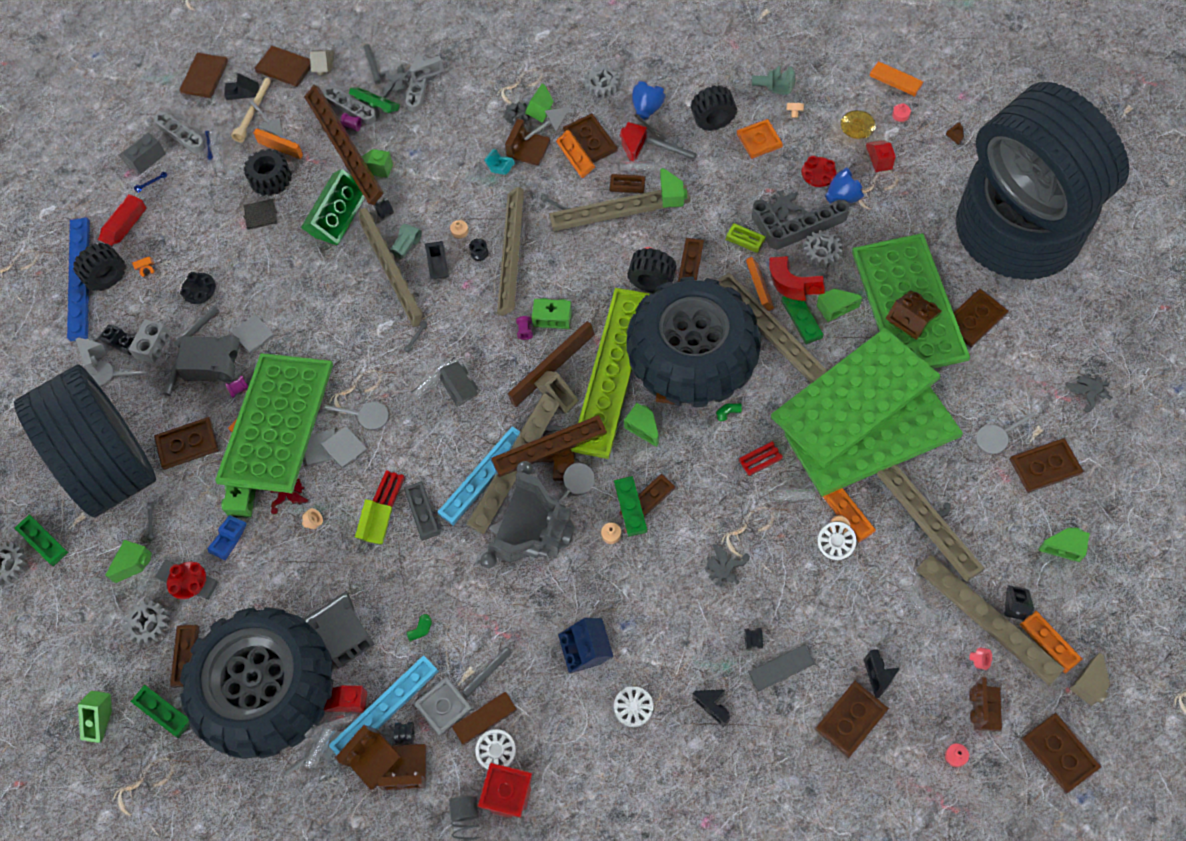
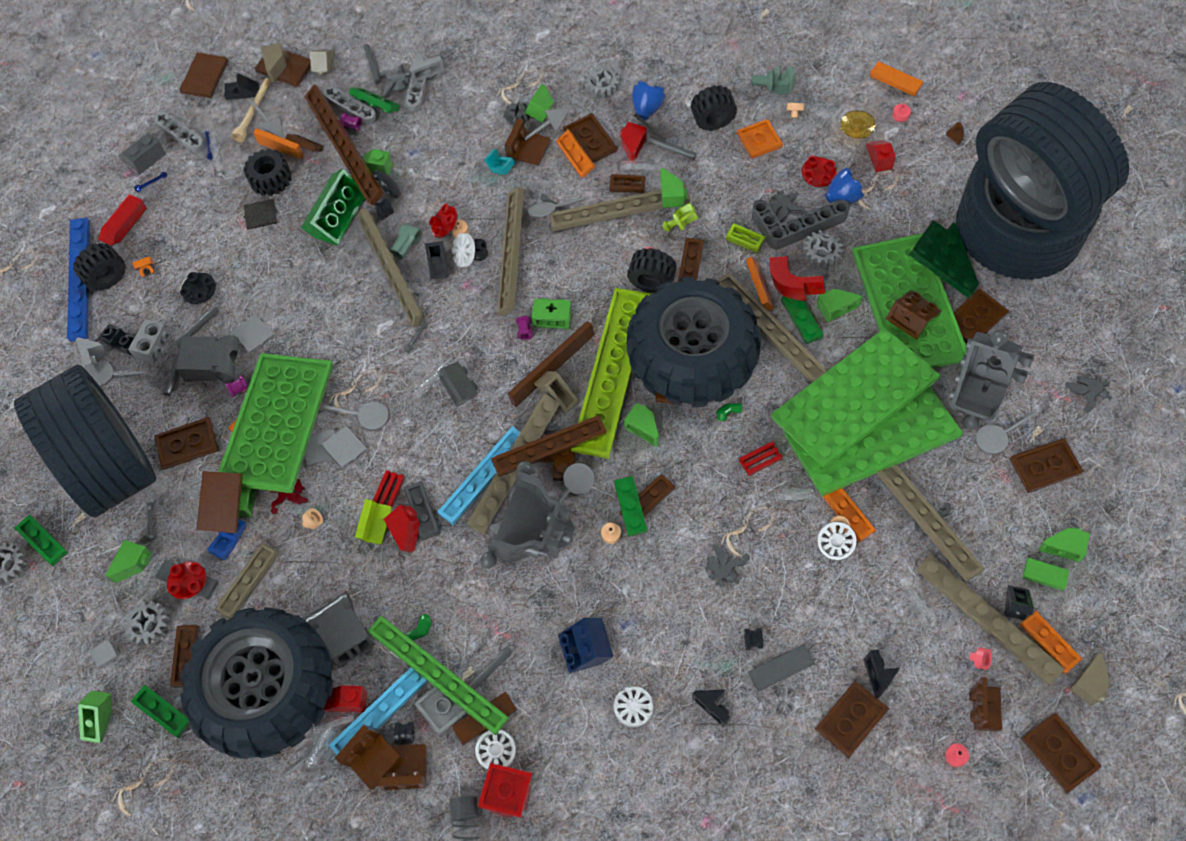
(104, 654): none -> light grey tile
(219, 502): none -> reddish brown tile
(247, 581): none -> dark tan tile
(274, 60): none -> dark tan slope
(304, 142): none -> reddish brown tile
(388, 183): none -> black dish
(403, 527): none -> red slope
(438, 675): none -> bright green tile
(443, 221): none -> red dish
(463, 250): none -> white wheel
(547, 208): none -> light grey piece
(682, 217): none -> lime piece
(945, 255): none -> dark green wing
(986, 378): none -> dark grey piece
(1045, 574): none -> bright green tile

